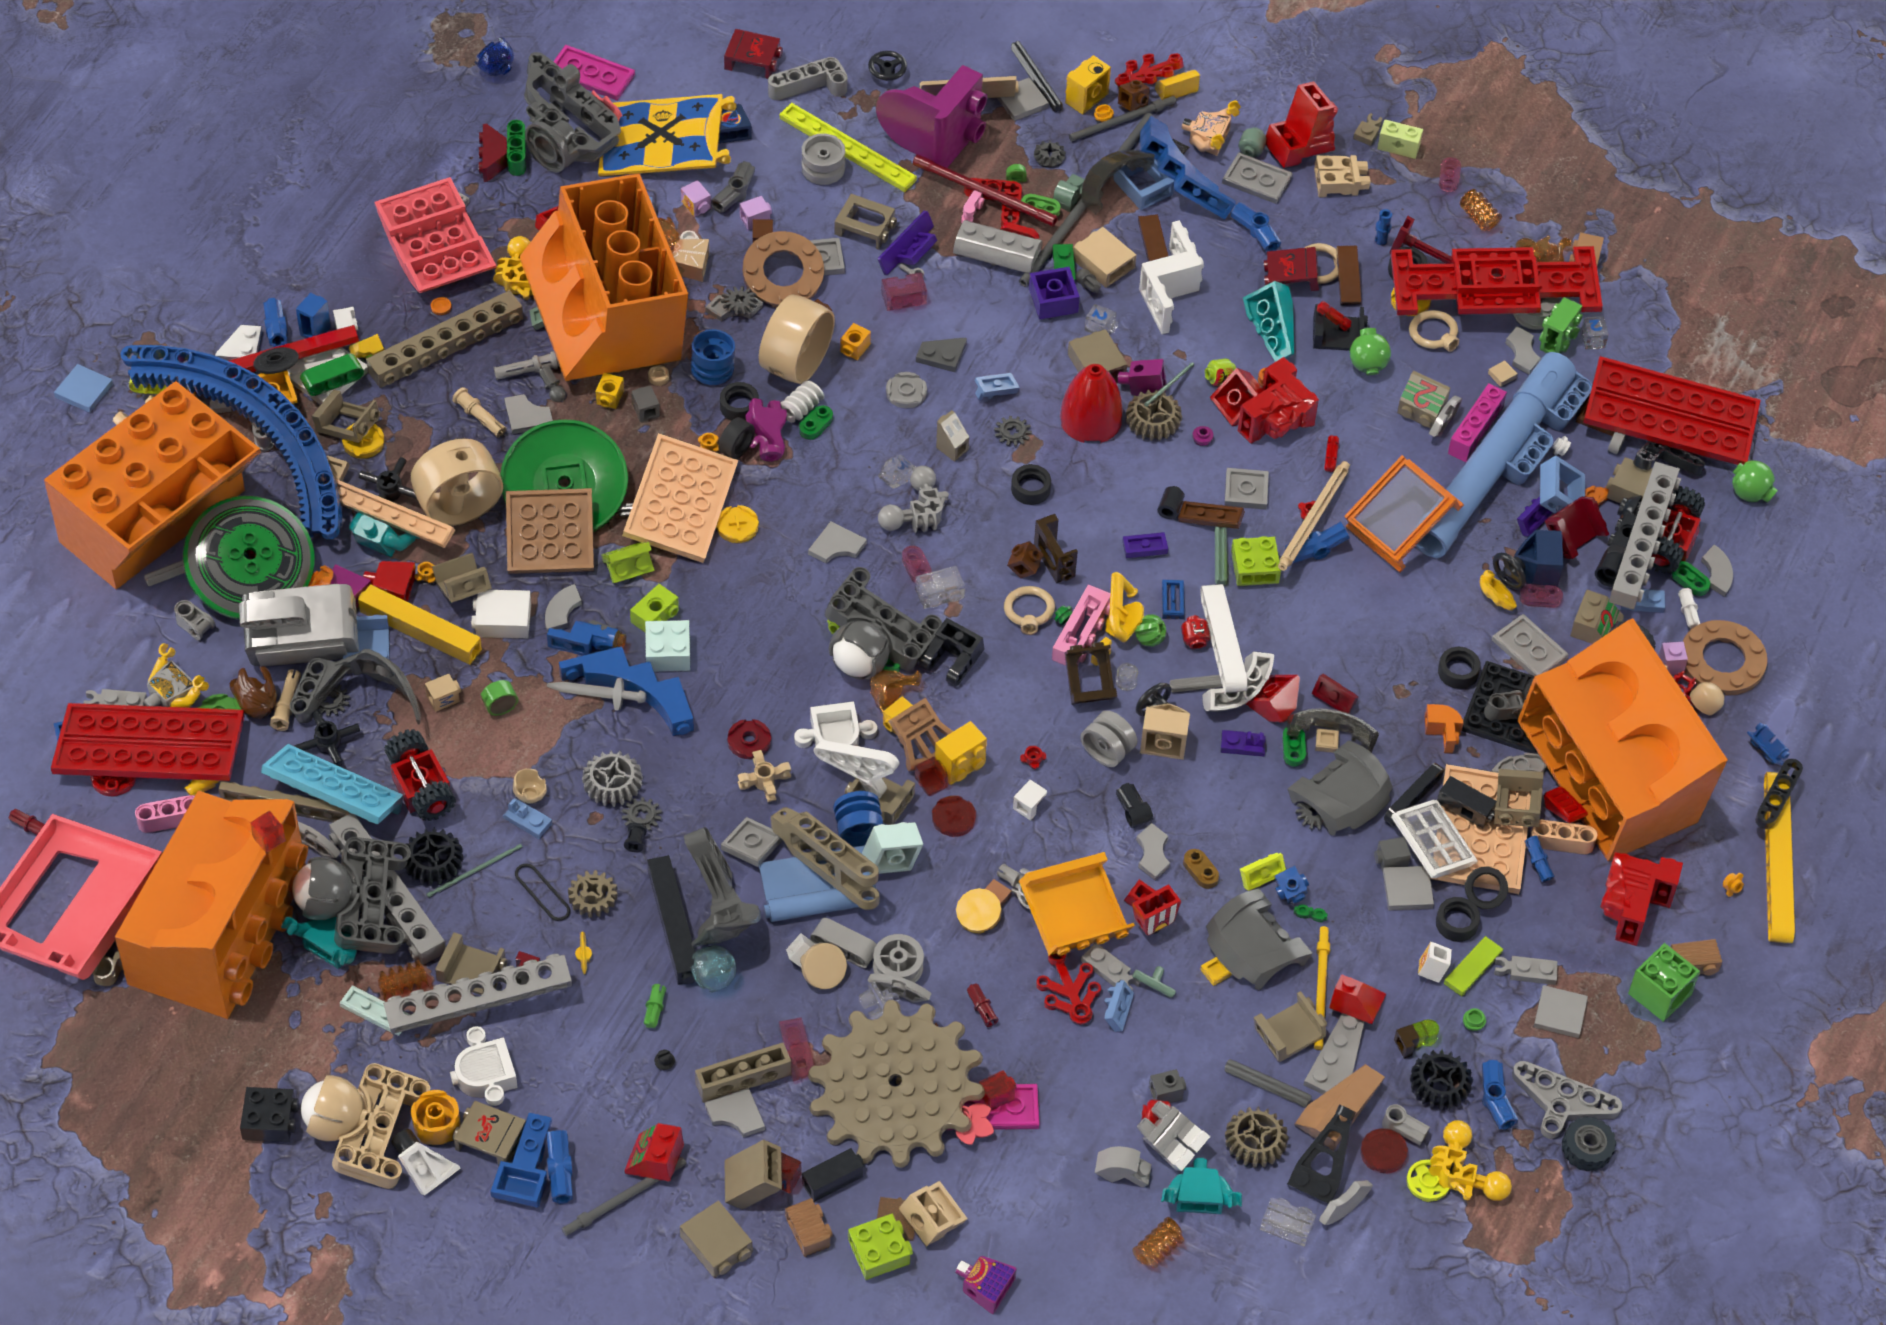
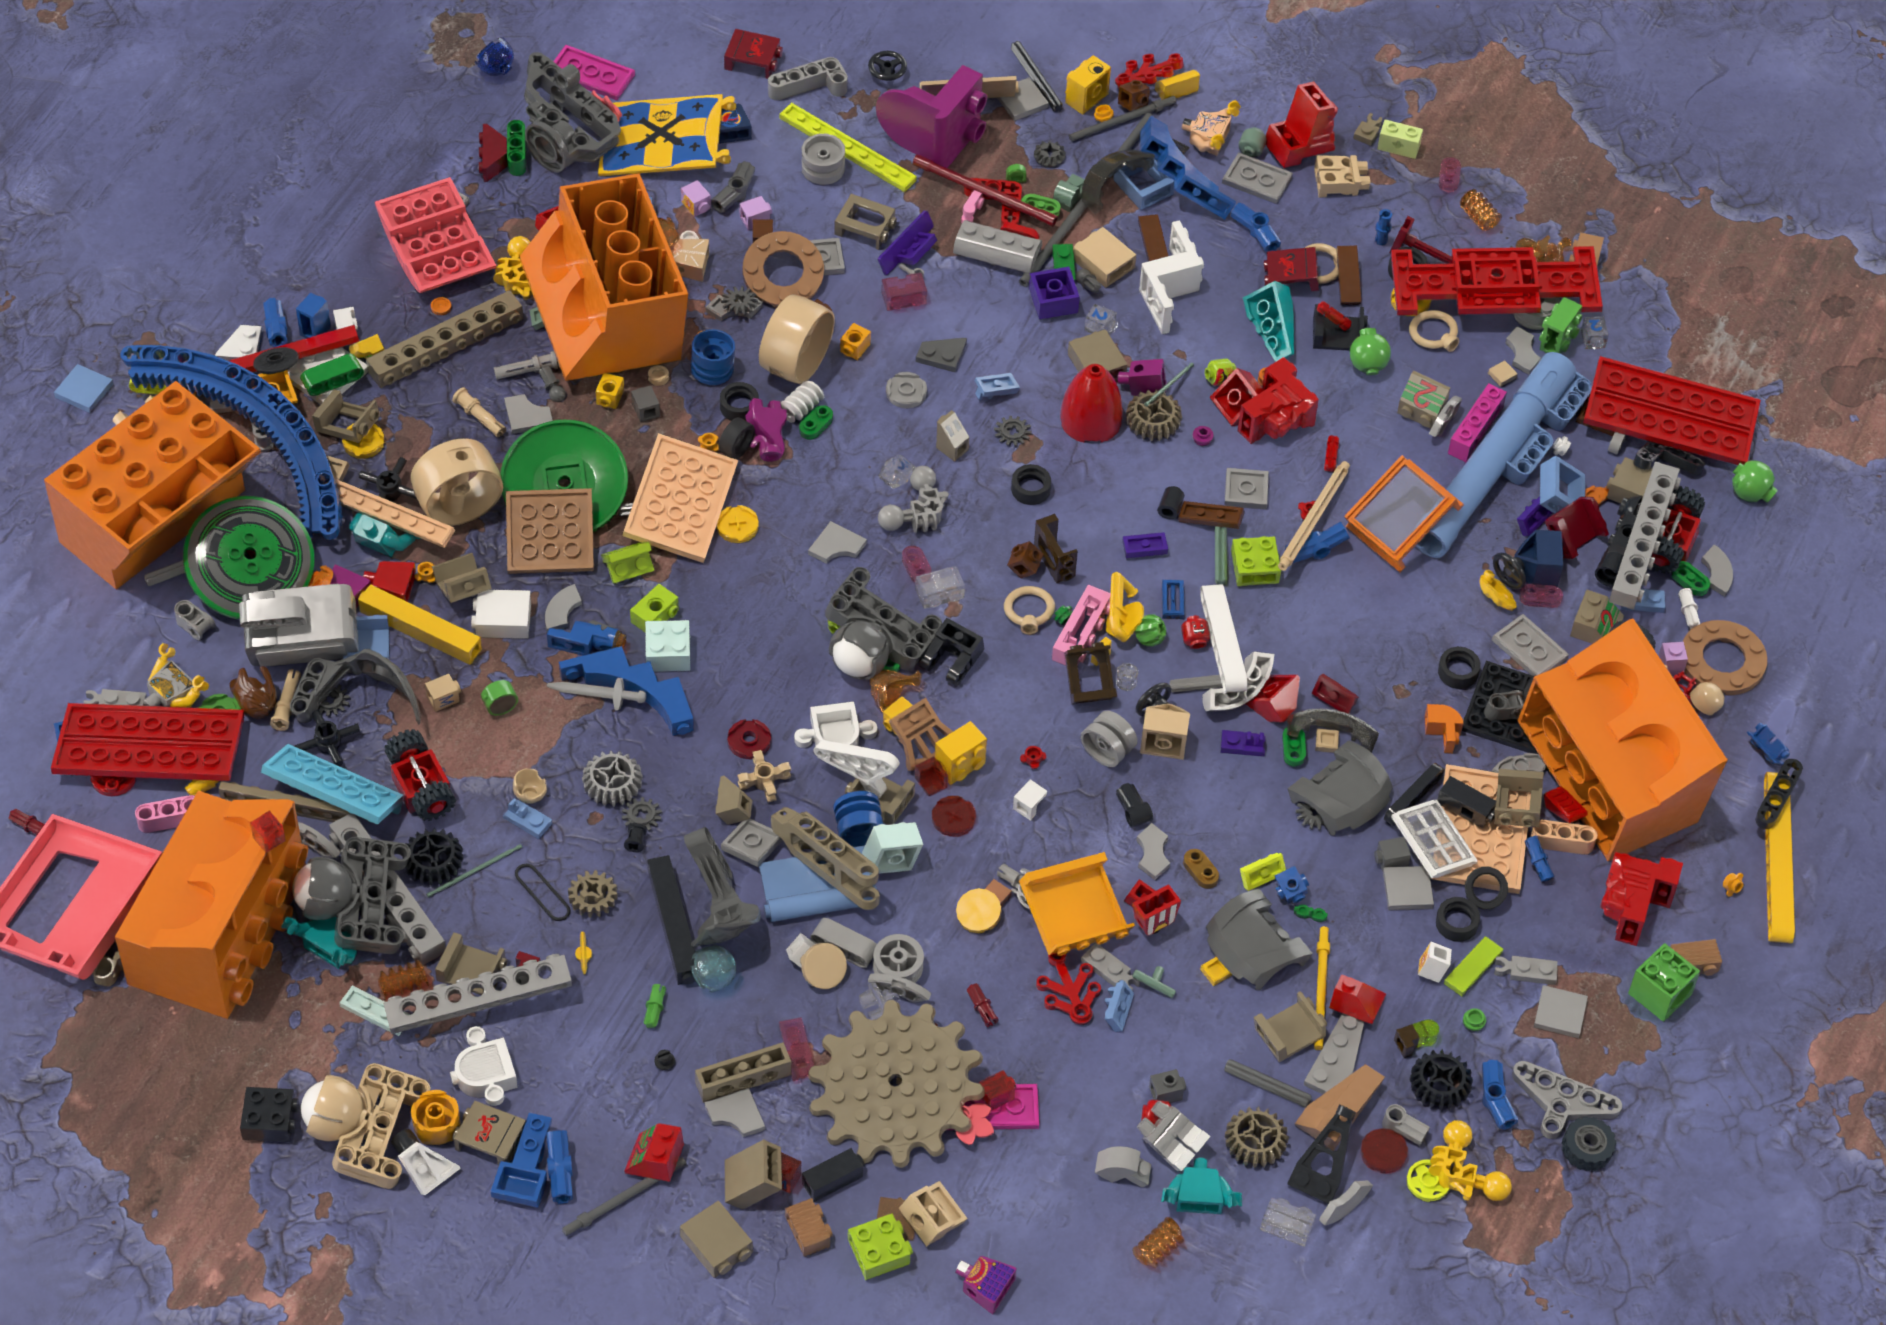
(732, 803): none -> dark tan slope

